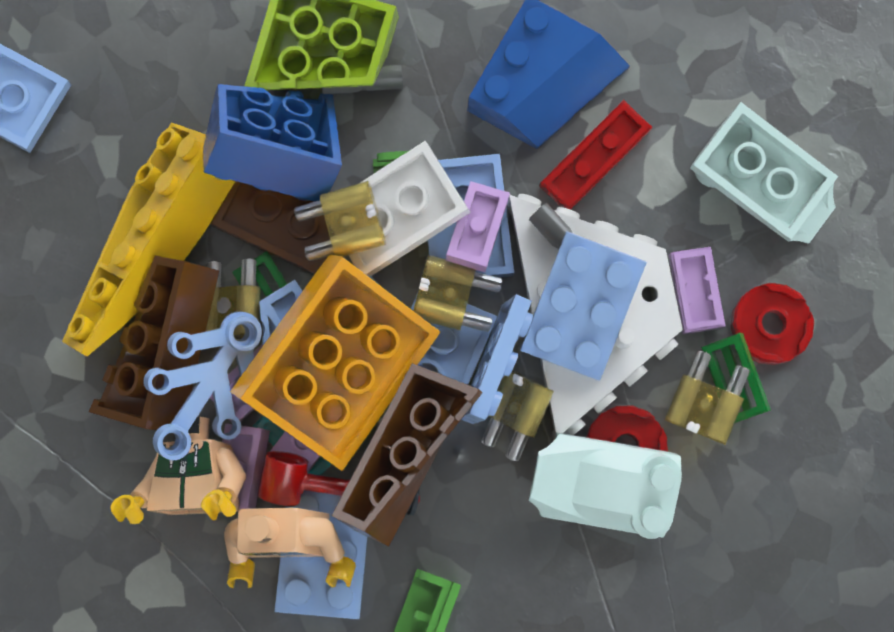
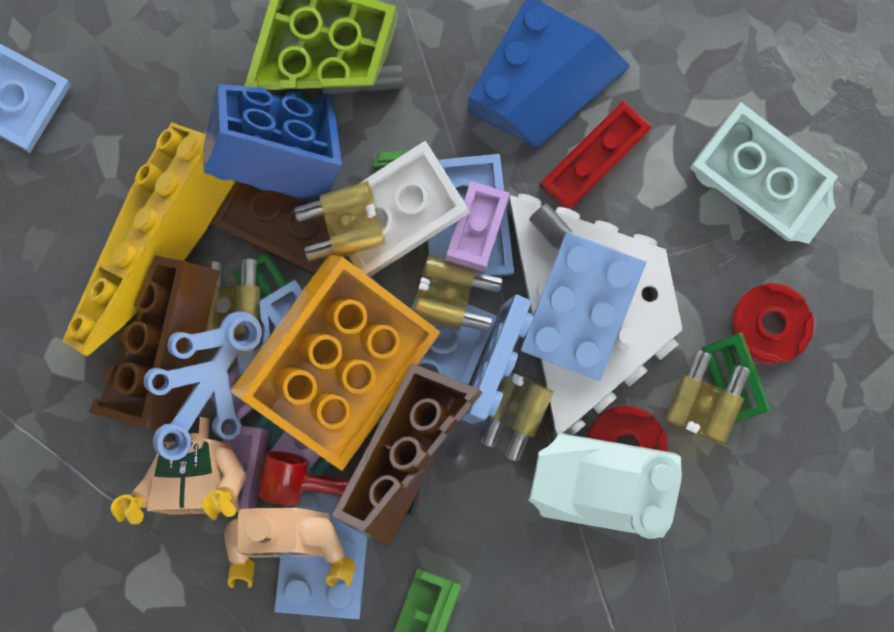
(696, 290): lavender plate -> none

